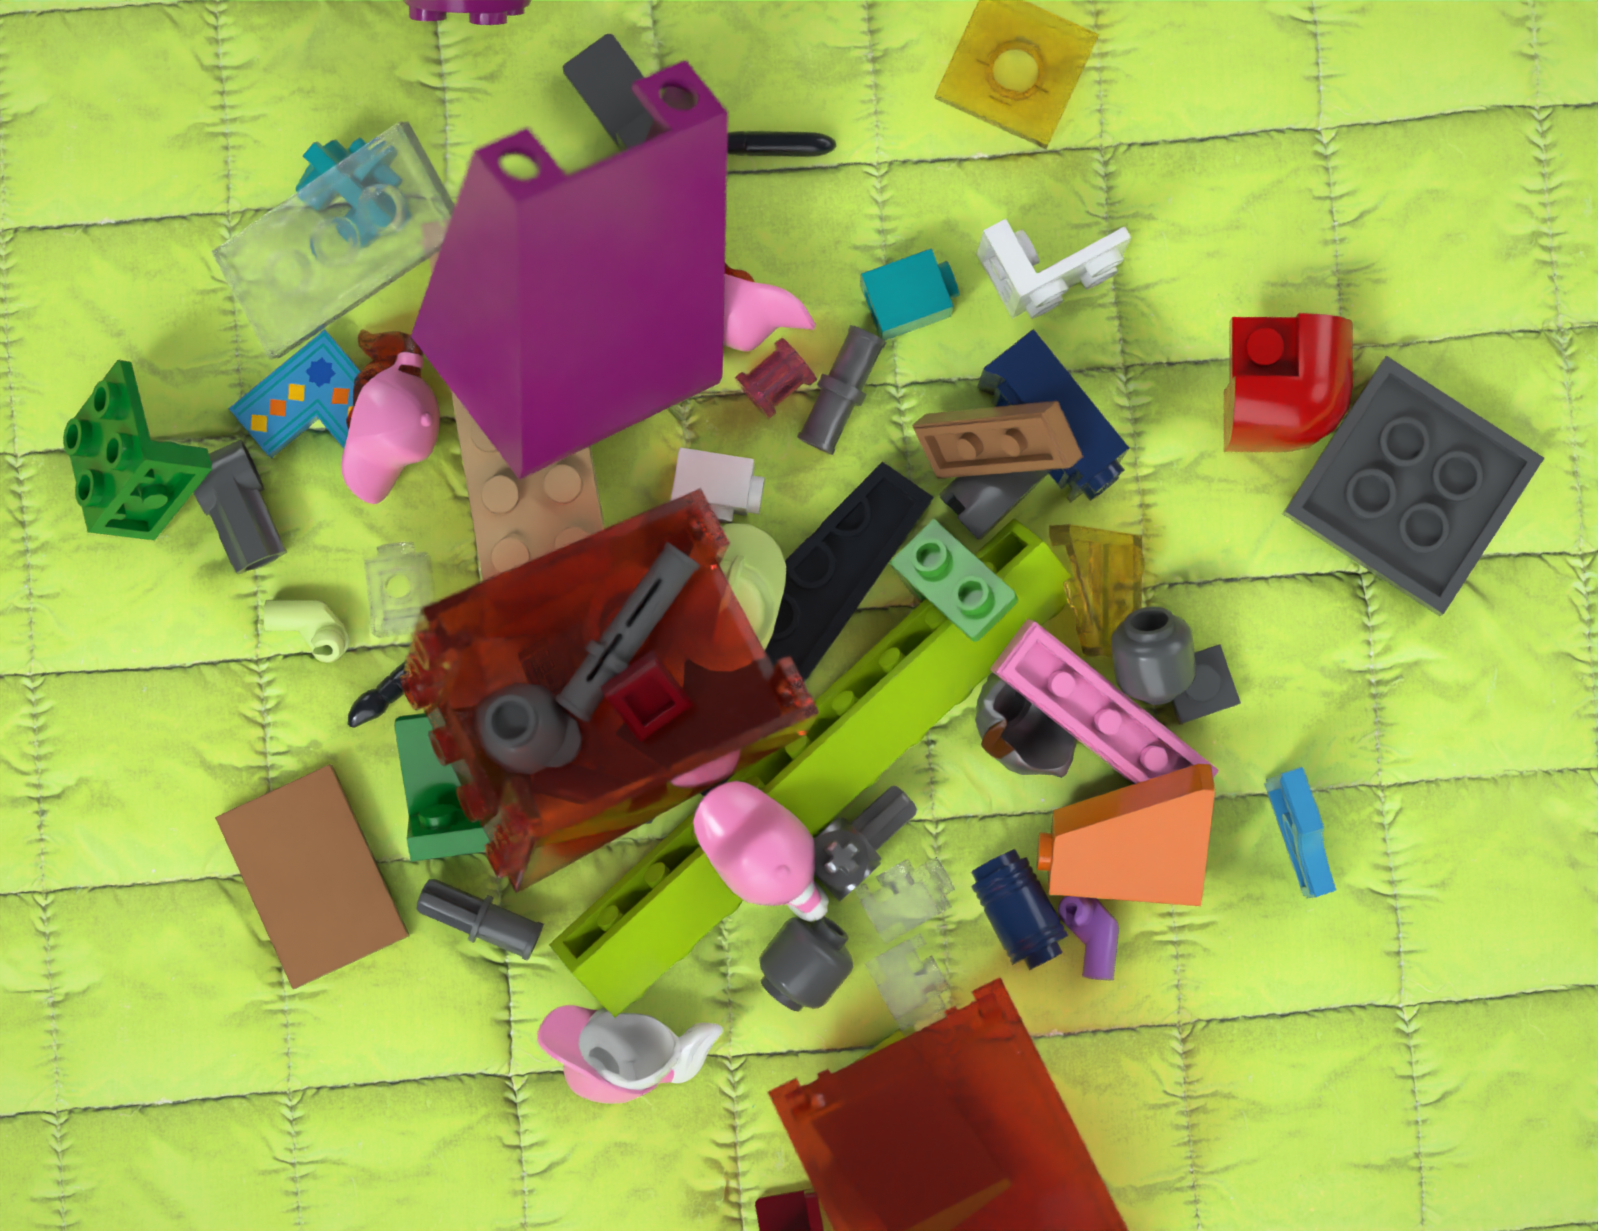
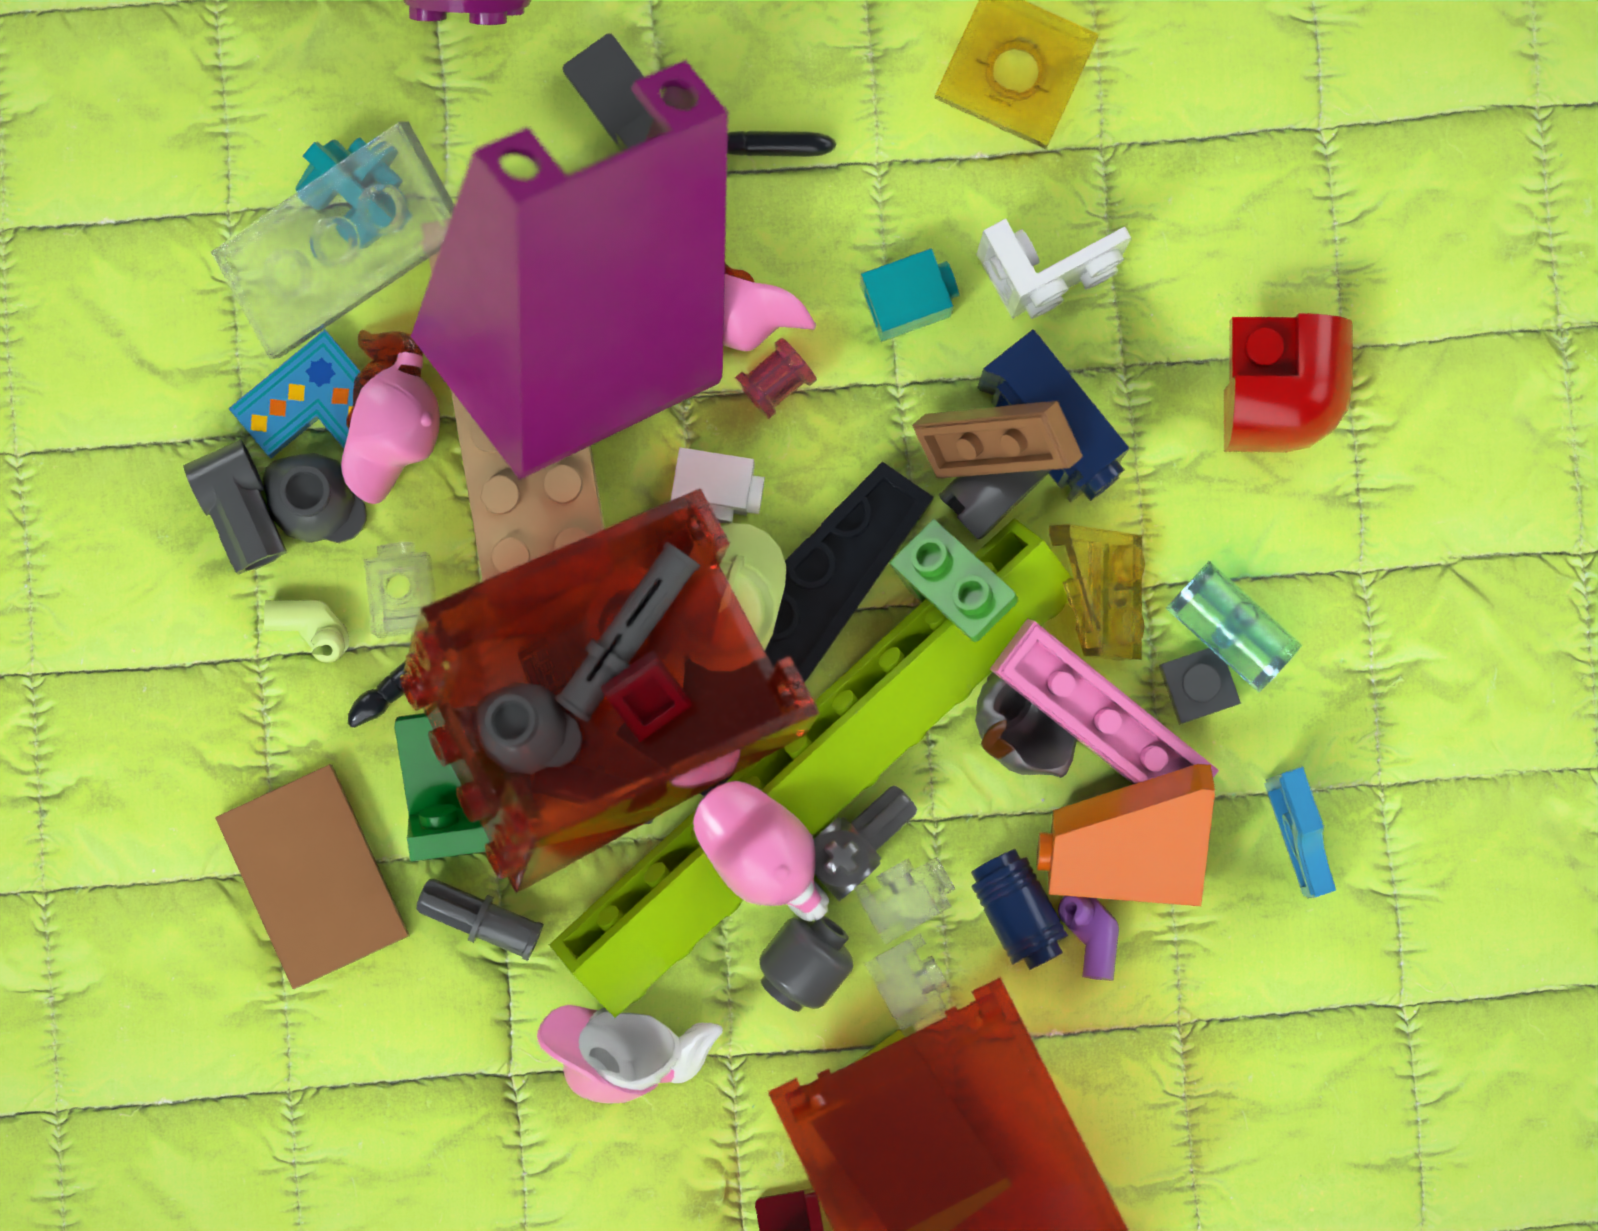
(122, 475): green bracket -> none
(312, 499): none -> dark grey piece
(841, 389): flat silver pin -> none
(1153, 655): dark grey head -> none
(1234, 626): none -> clear light blue brick
(1413, 486): dark grey plate -> none

